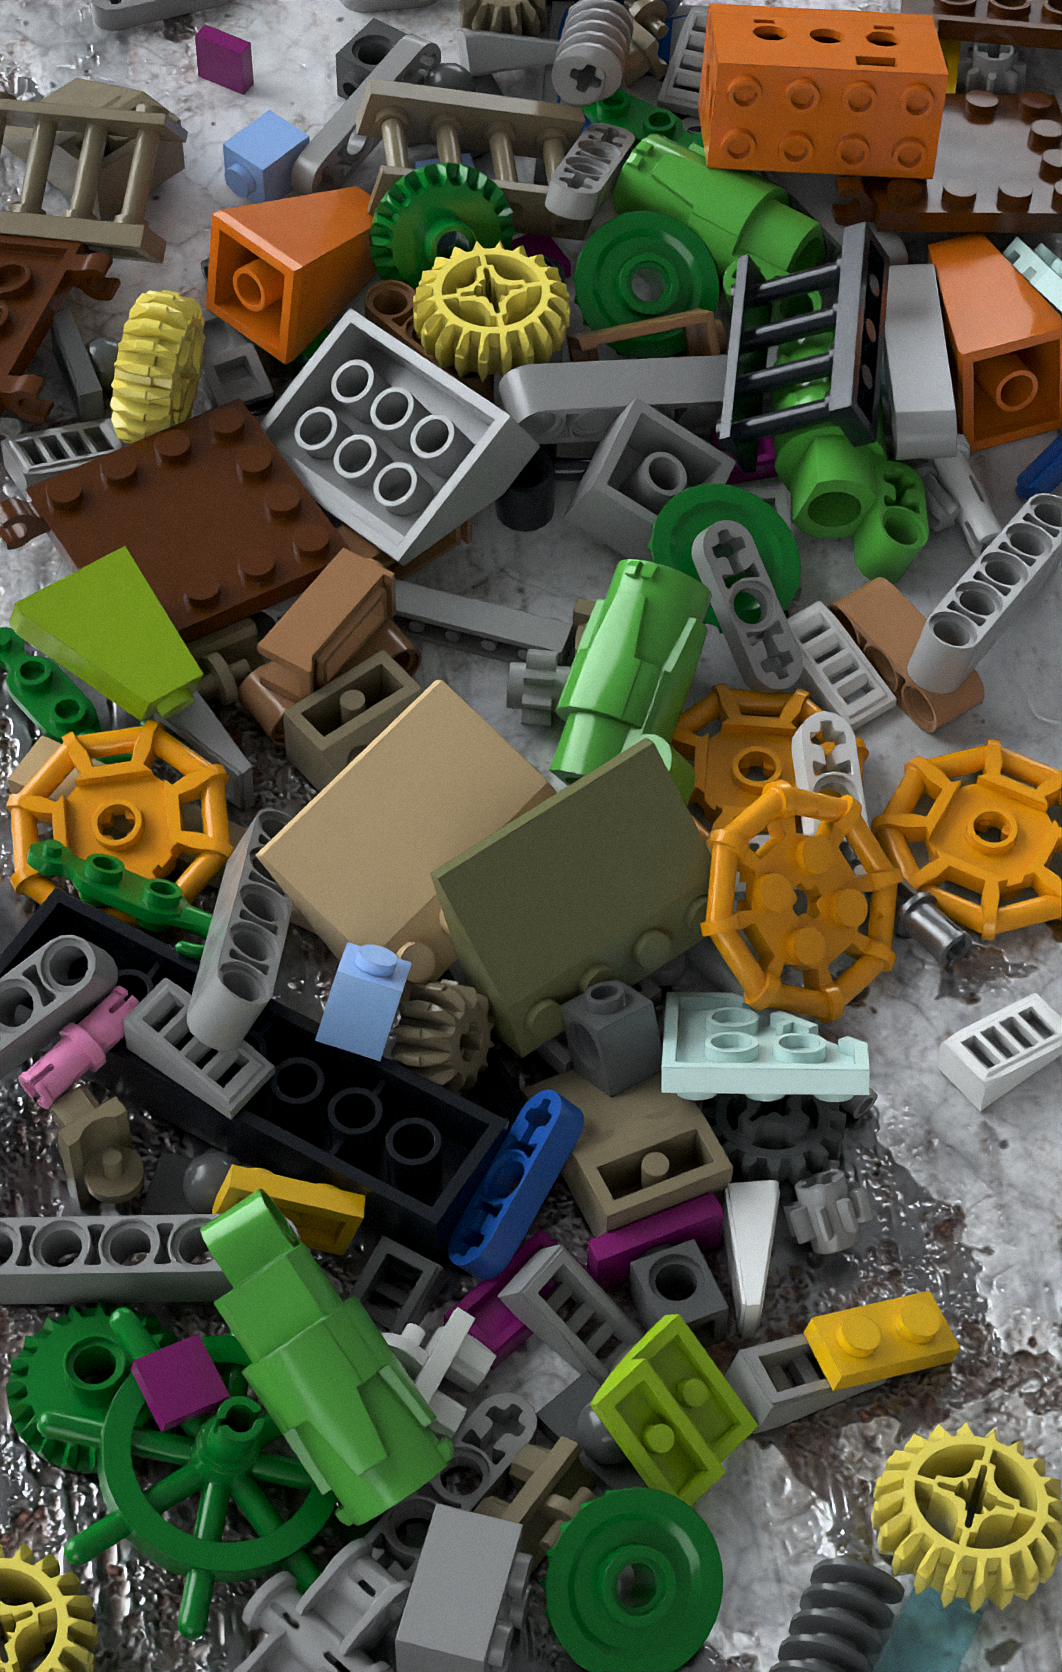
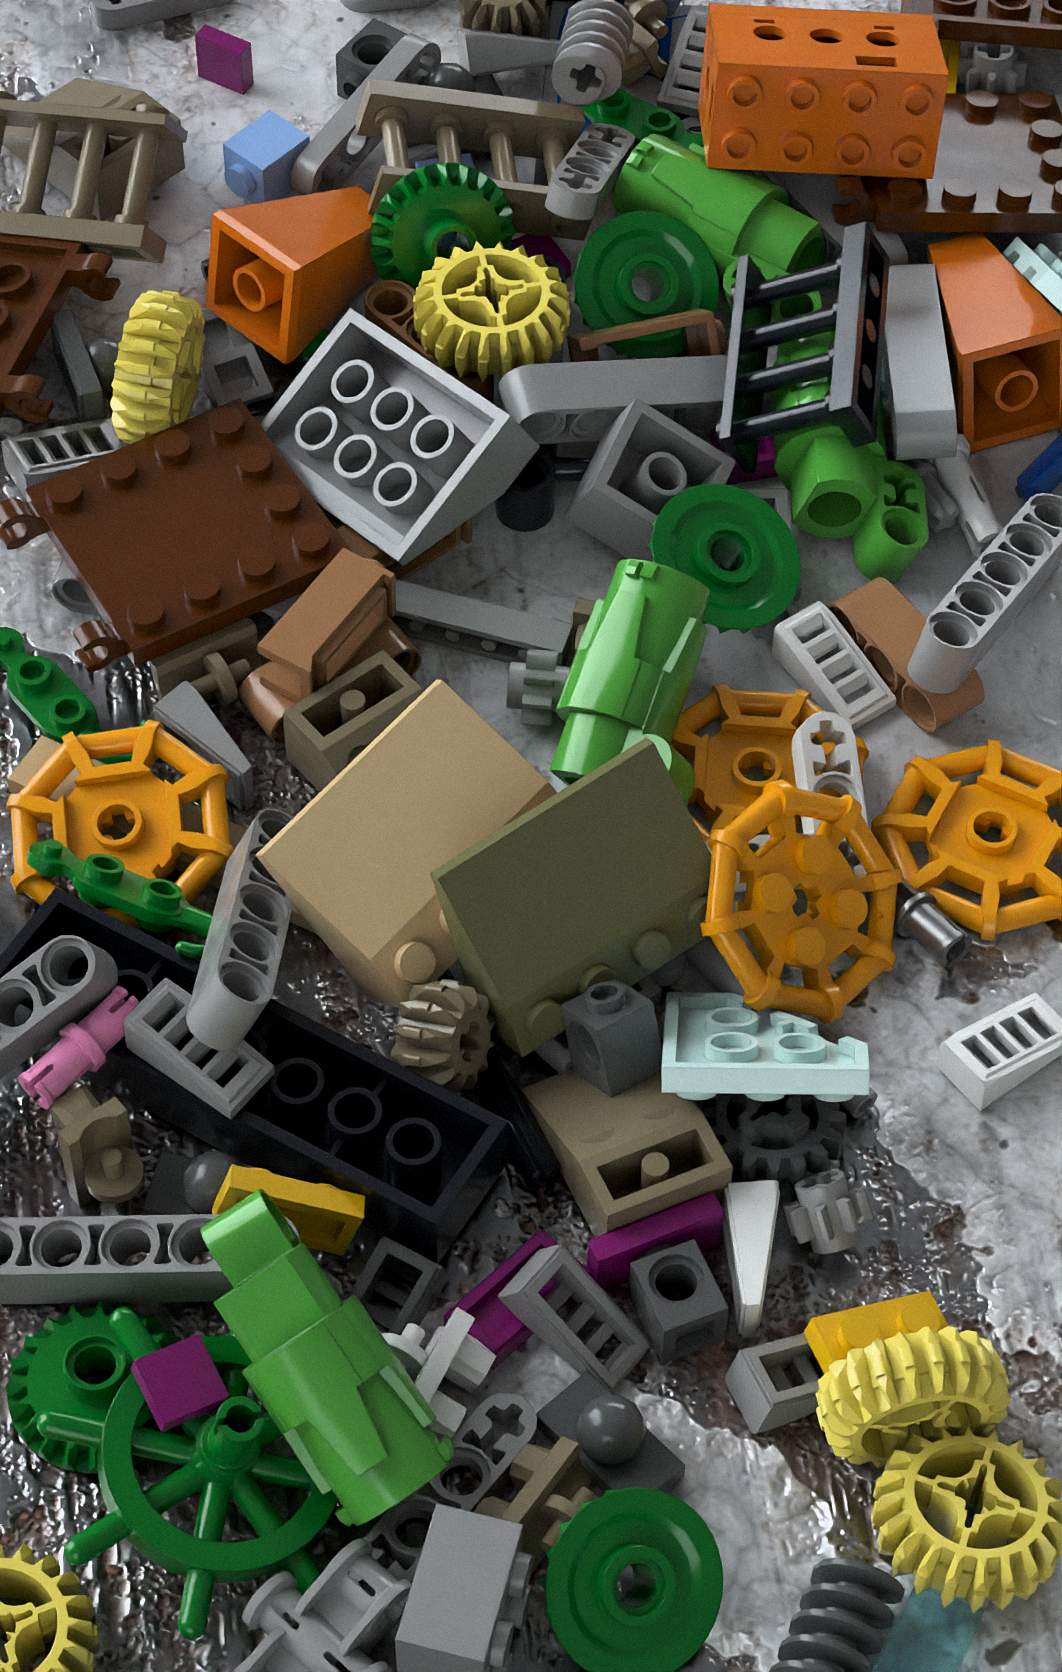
(112, 636): lime slope -> none
(363, 1000): light blue brick -> none
(498, 1221): blue beam -> none
(673, 1411): lime slope -> none
(757, 583): light grey beam -> none
(910, 1388): none -> light yellow gear

